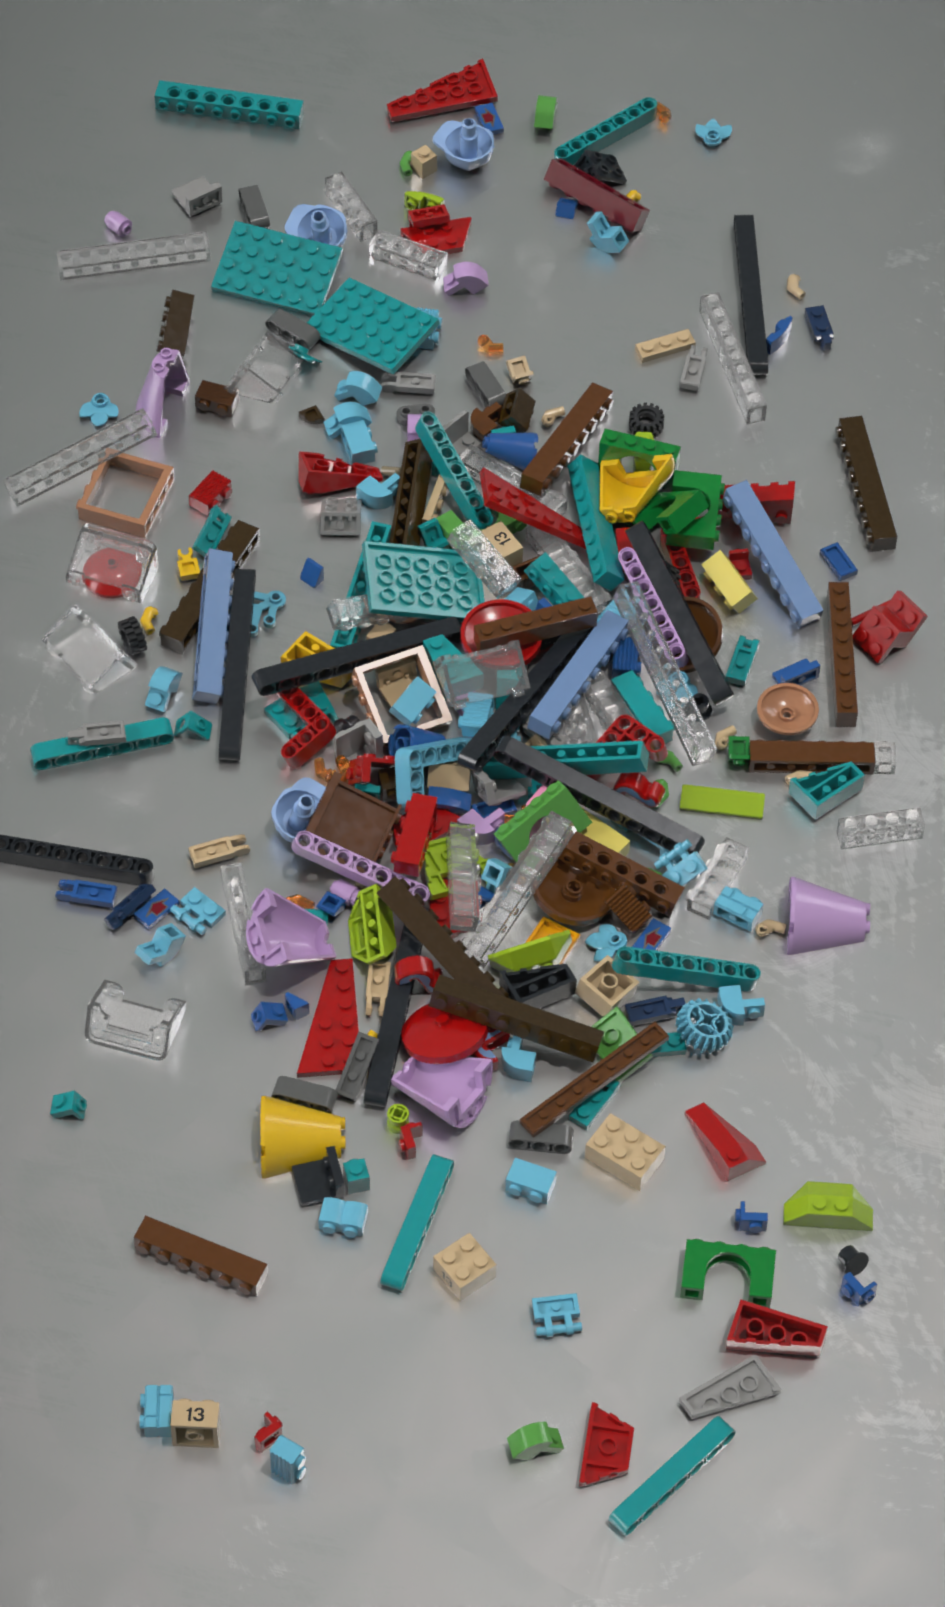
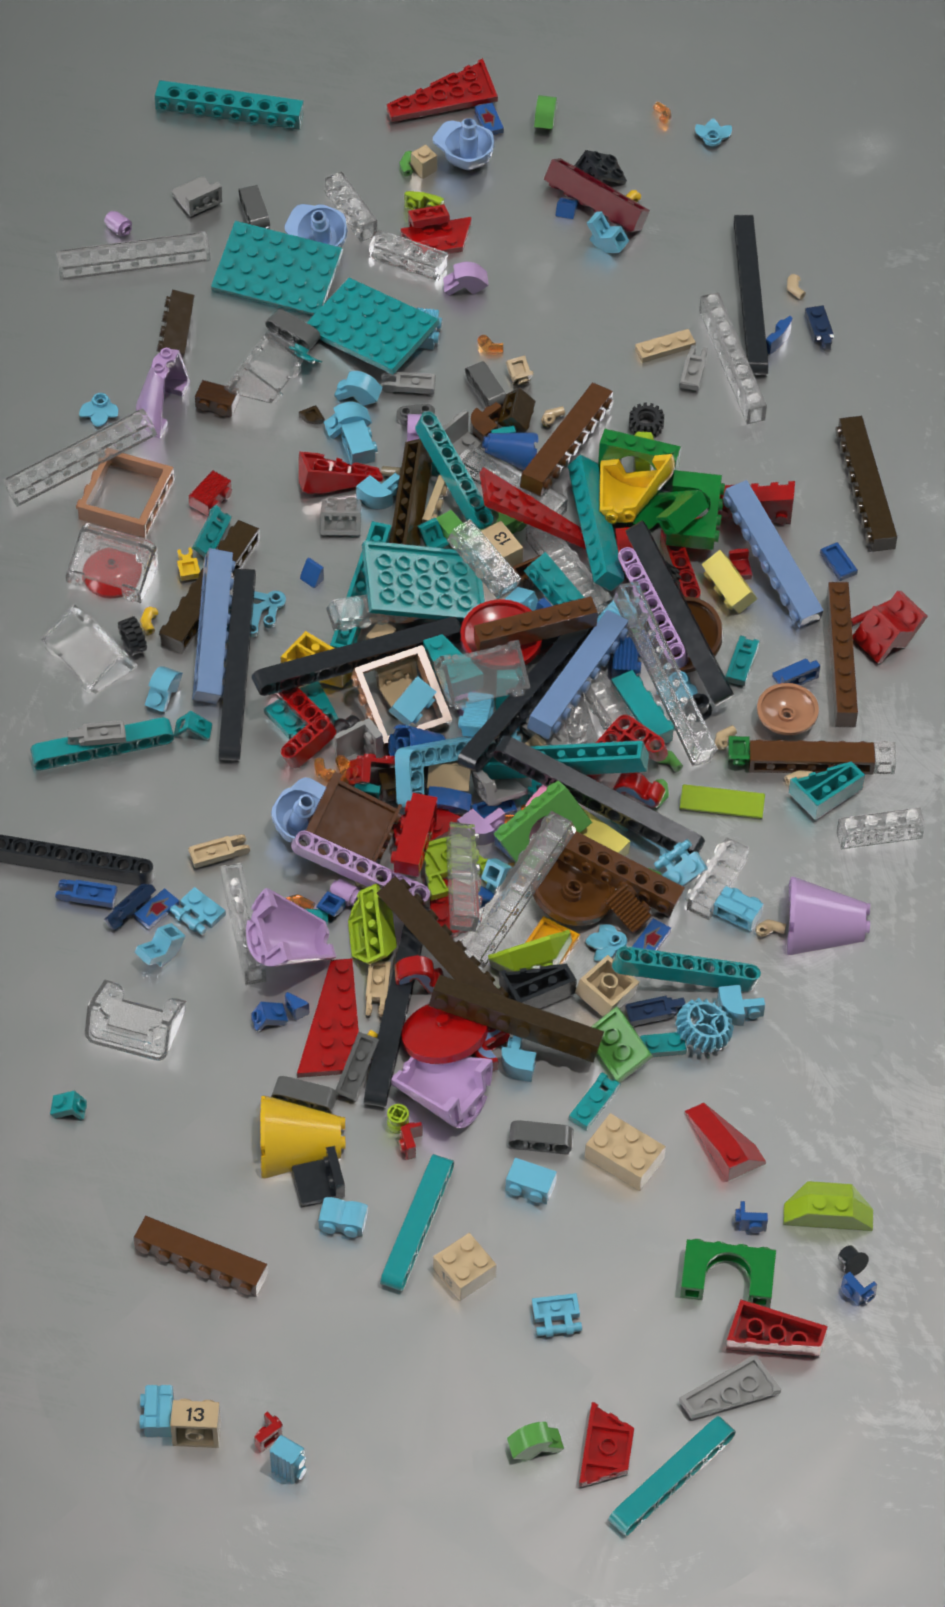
(356, 1176): teal brick -> none
(594, 1079): reddish brown tile -> none
(609, 131): teal beam -> none

